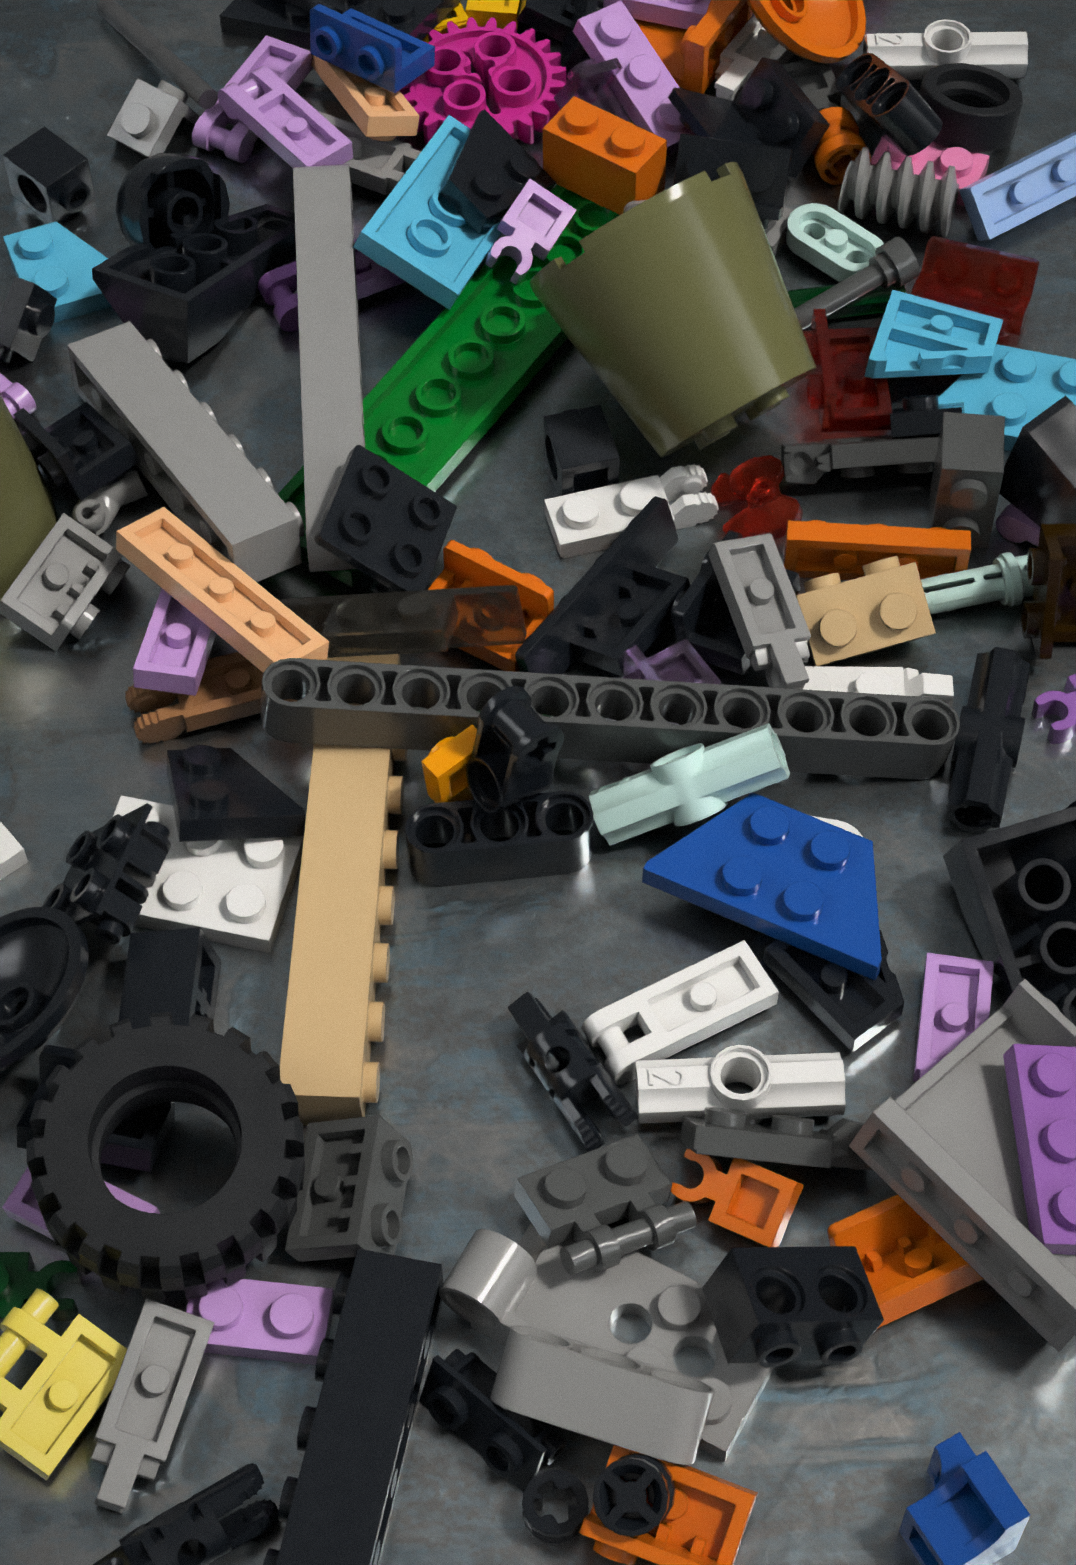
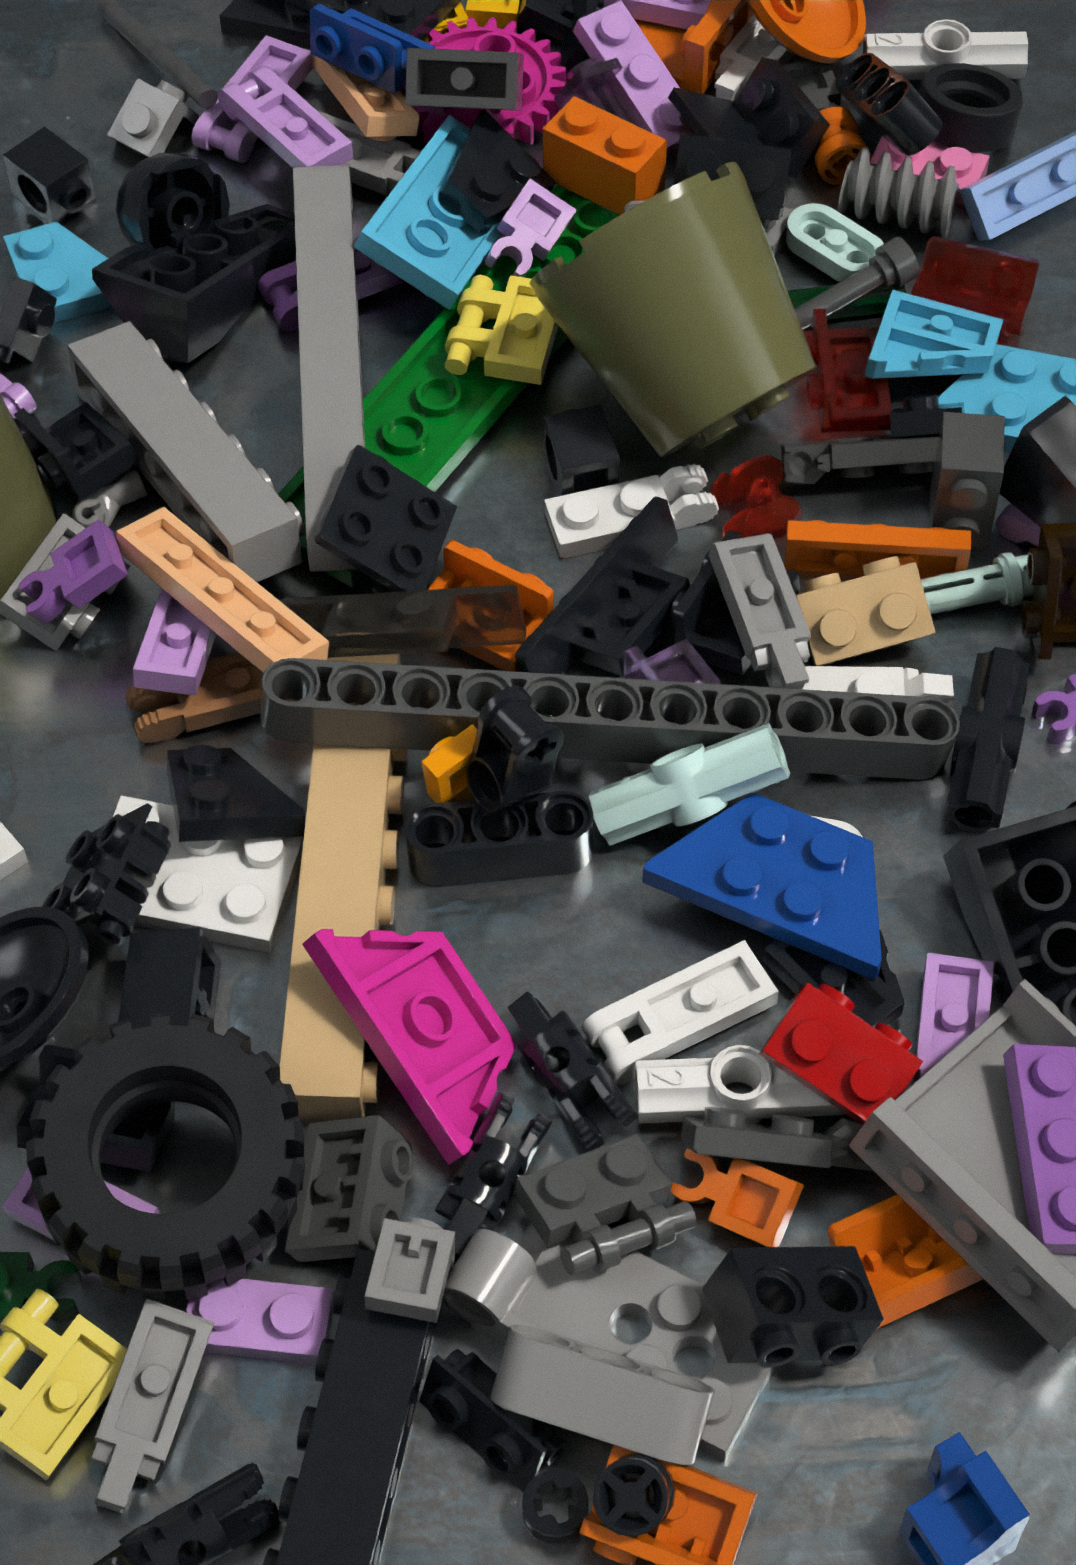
(79, 574): none -> medium lavender plate
(410, 1269): none -> light grey bracket
(422, 1024): none -> dark pink wing
(464, 79): none -> dark grey brick
(470, 1202): none -> black hinge
(520, 338): none -> light yellow plate
(840, 1053): none -> red bracket

